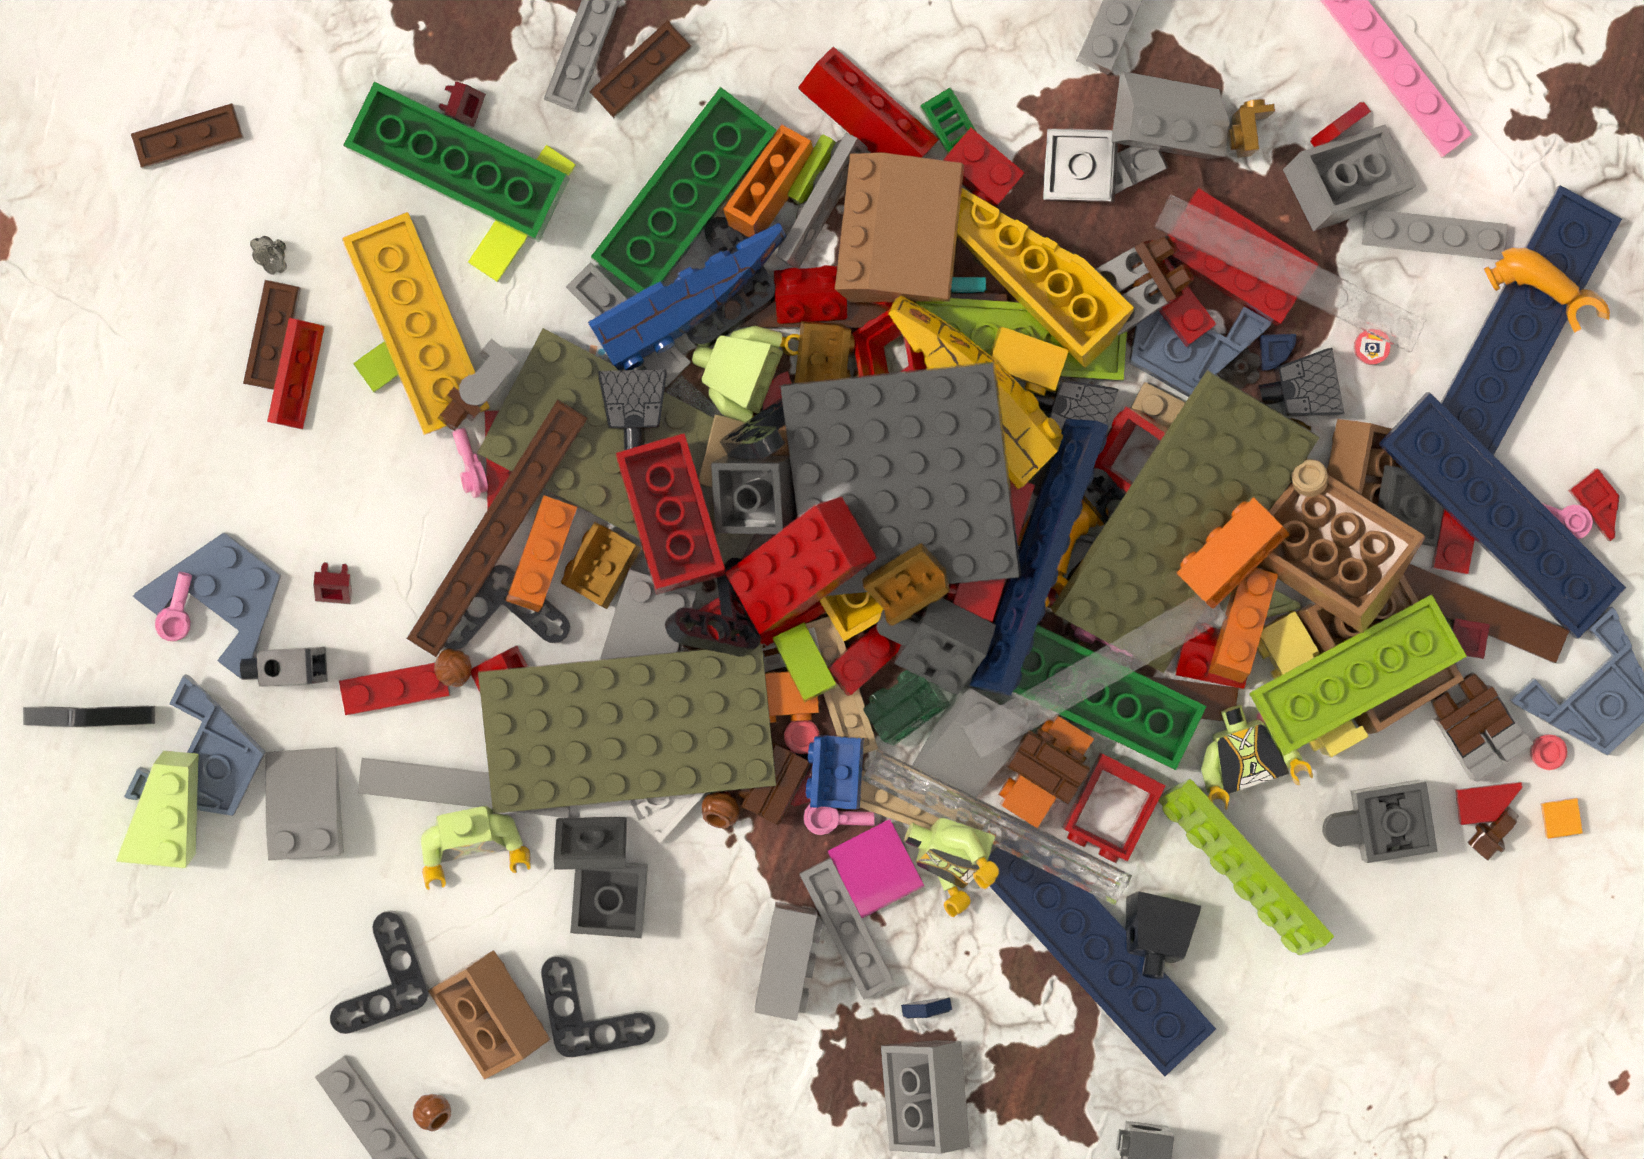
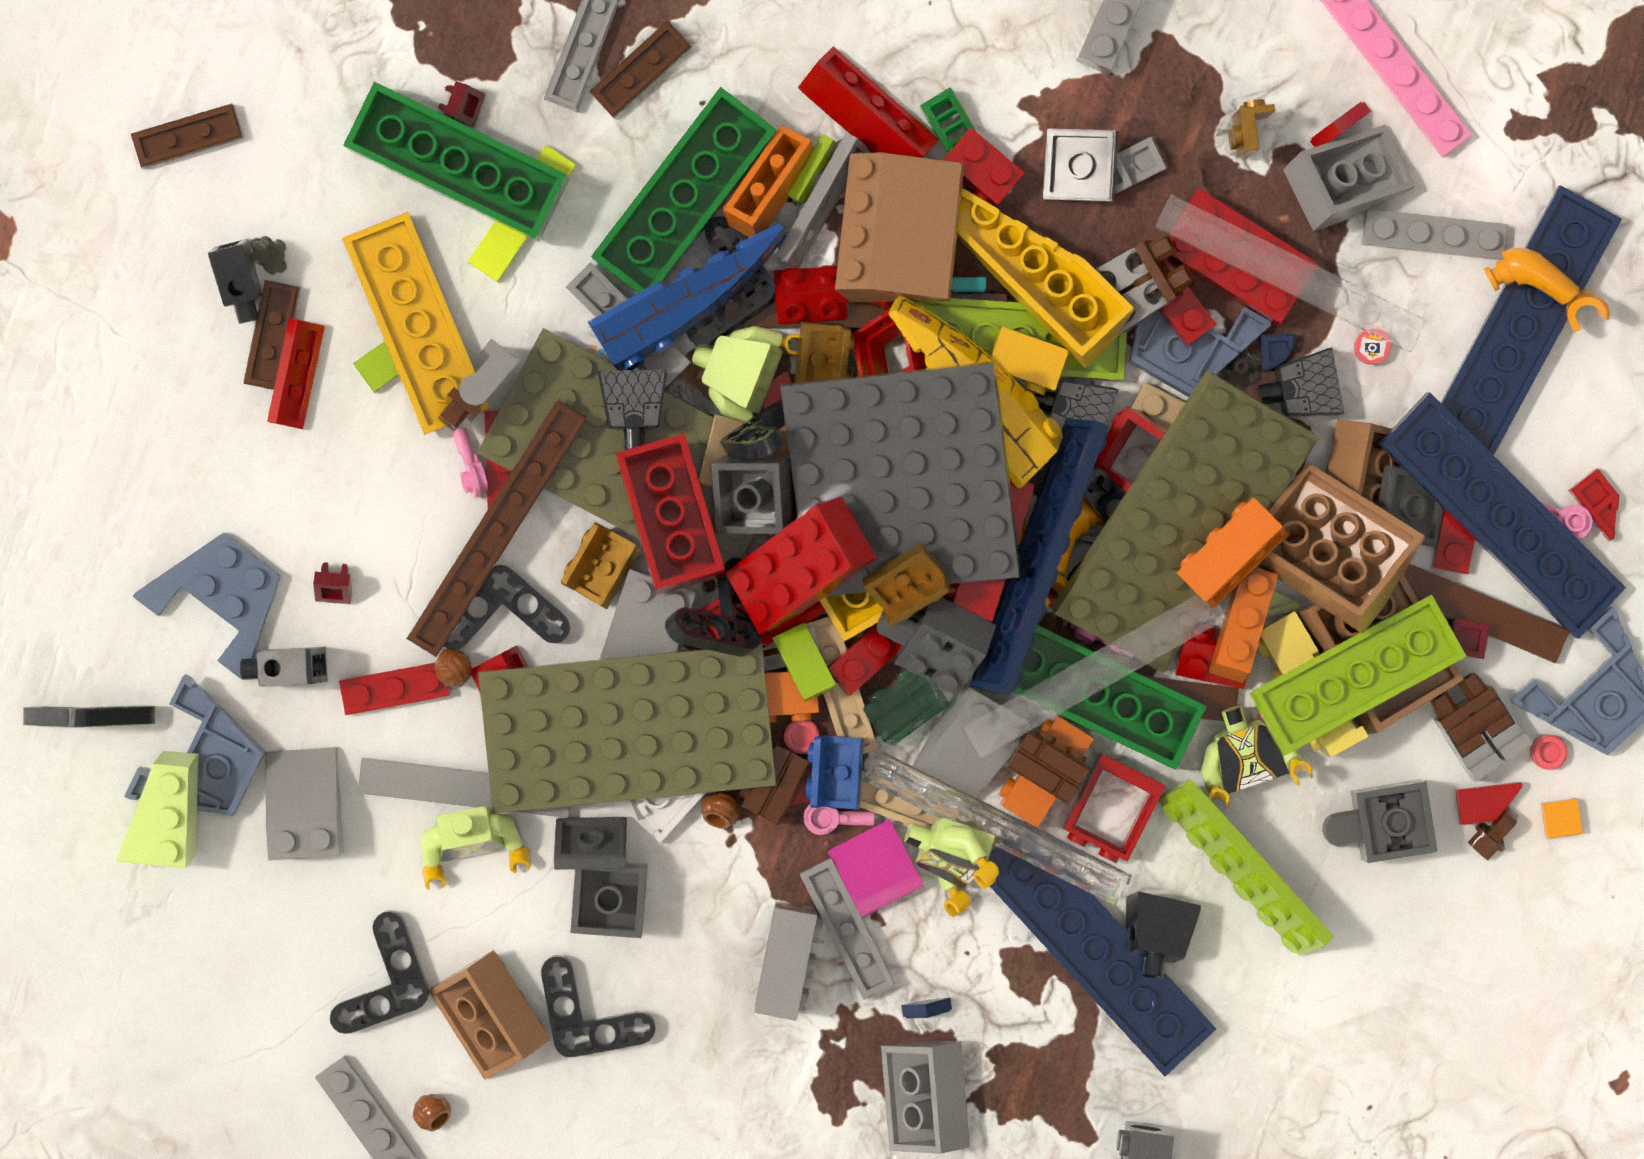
(173, 622): bright pink plate -> none
(236, 262): none -> black torso
(541, 554): orange brick -> none
(1170, 117): light grey slope -> none
(1310, 478): tan tile -> none

